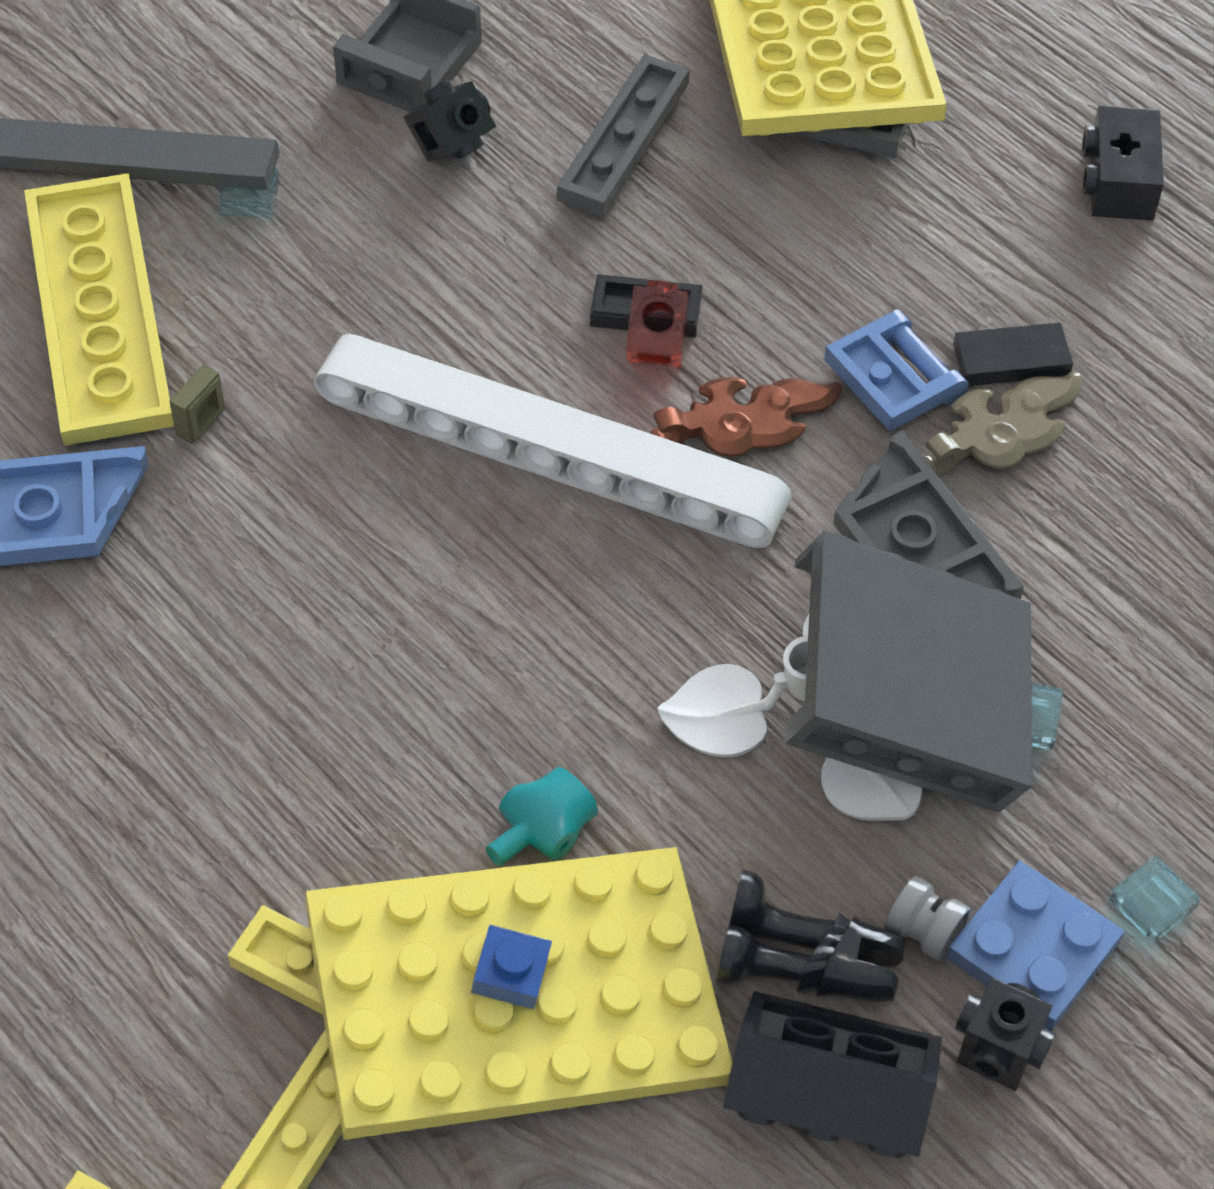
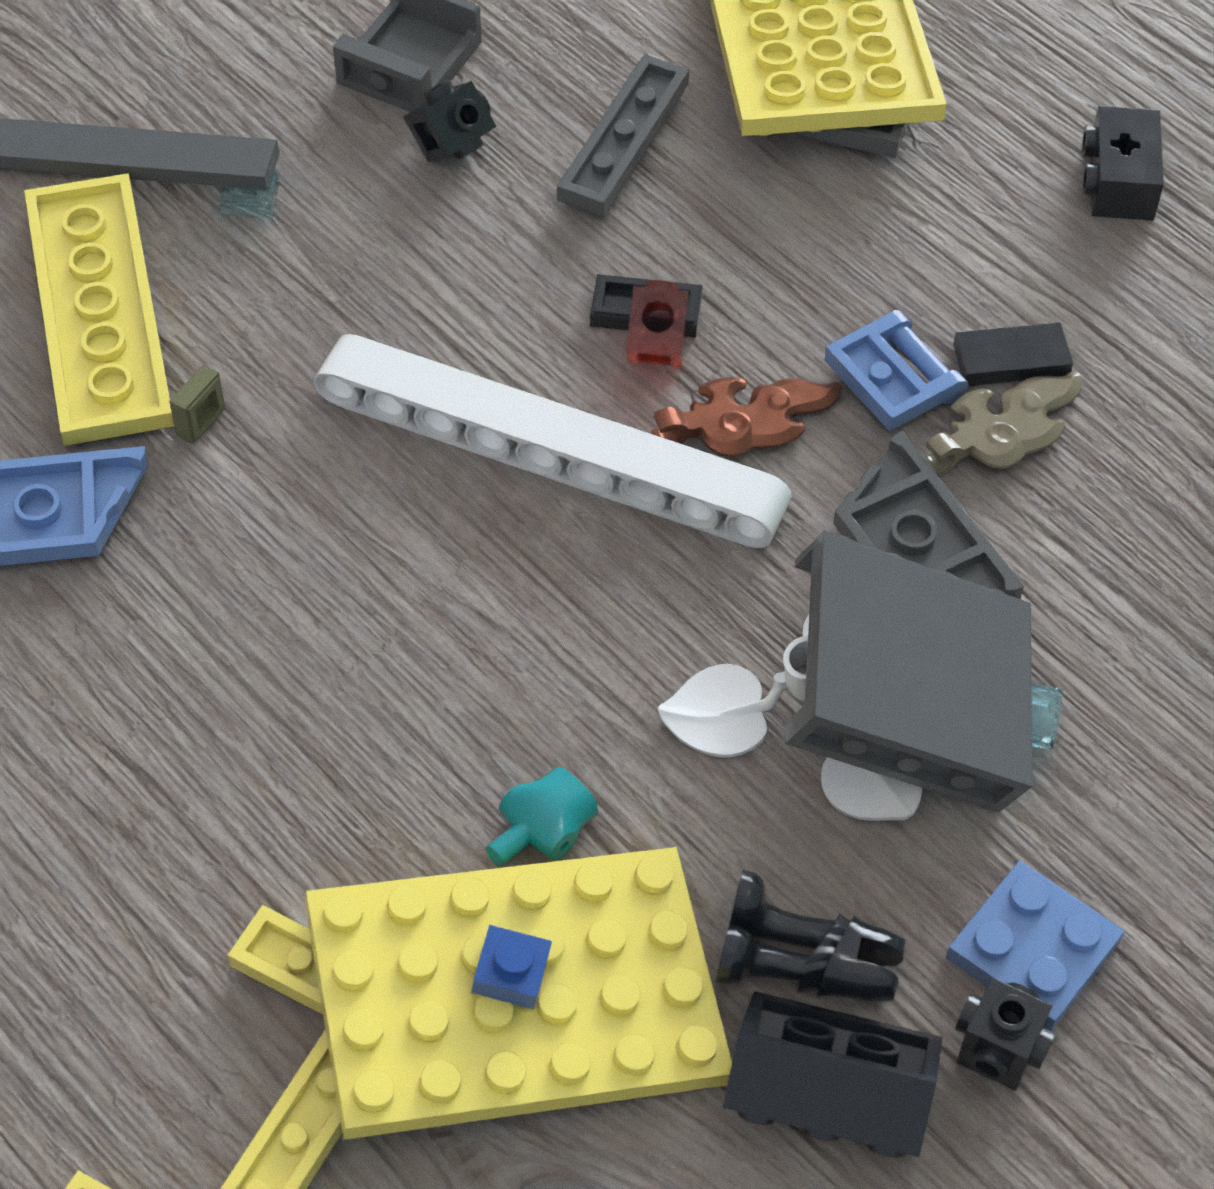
(927, 918): light grey wheel -> none
(1154, 899): clear light blue tile -> none

